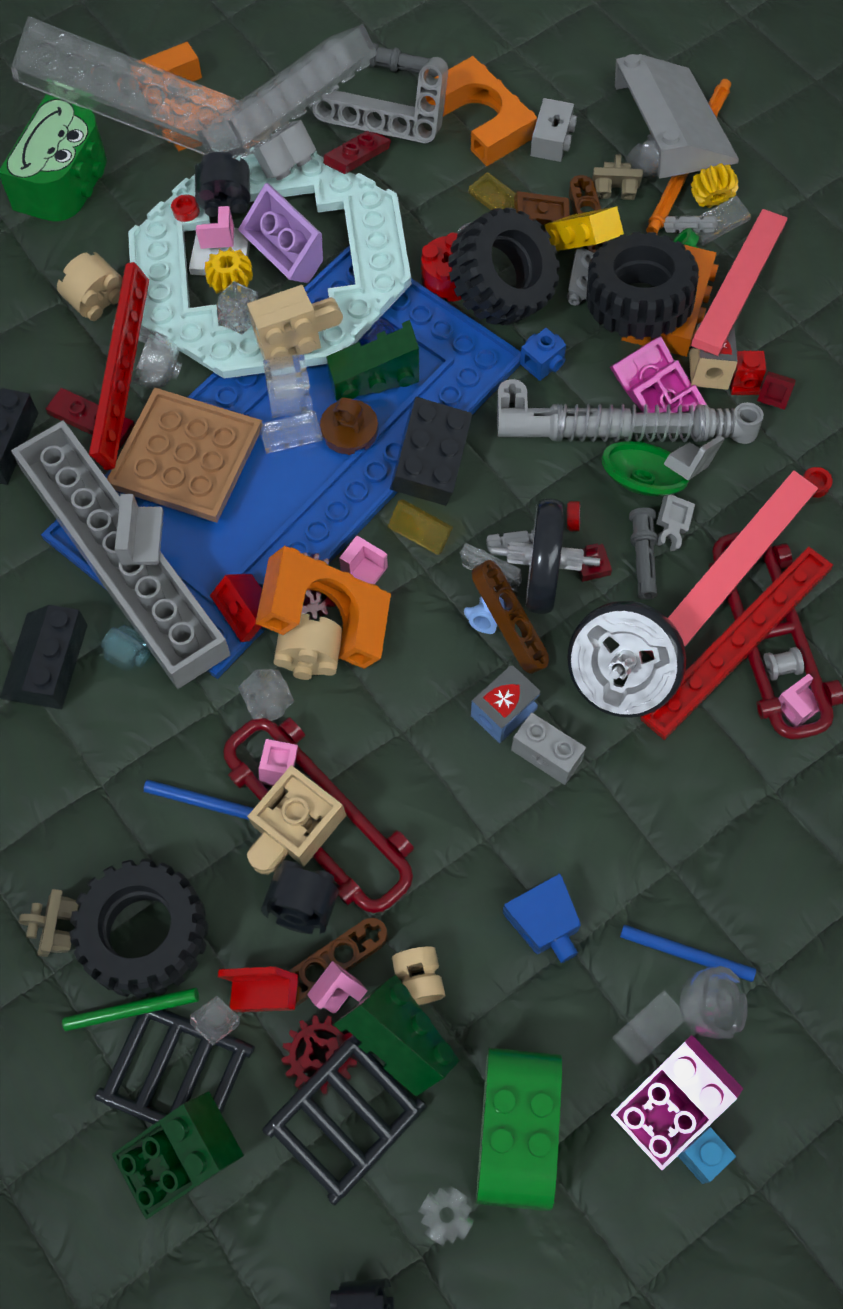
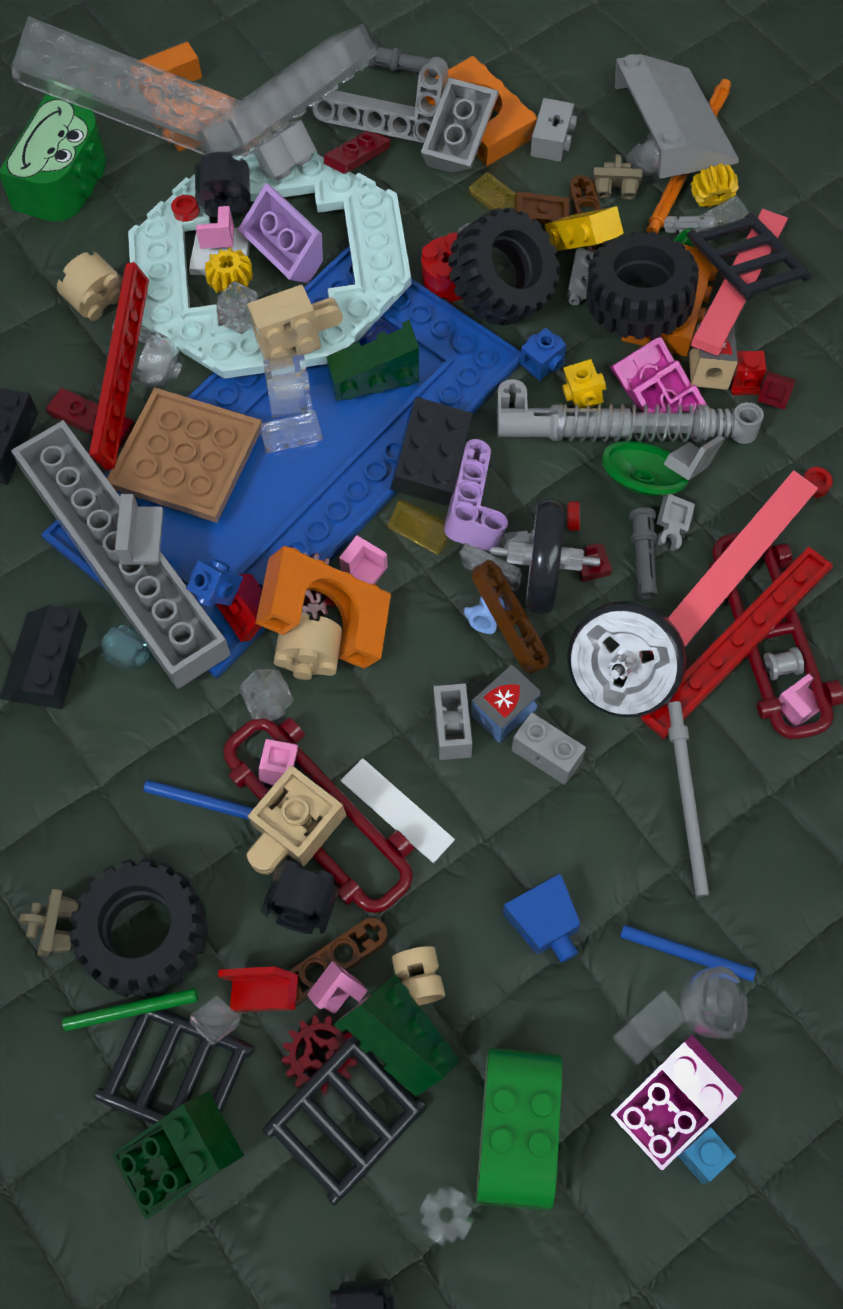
(214, 583): none -> blue brick
(349, 426): reddish brown tile -> none
(397, 810): none -> white sticker
(452, 721): none -> light grey brick
(458, 126): none -> light grey slope
(465, 517): none -> lavender beam
(586, 389): none -> yellow brick
(678, 736): none -> light grey bar
(764, 237): none -> black bar

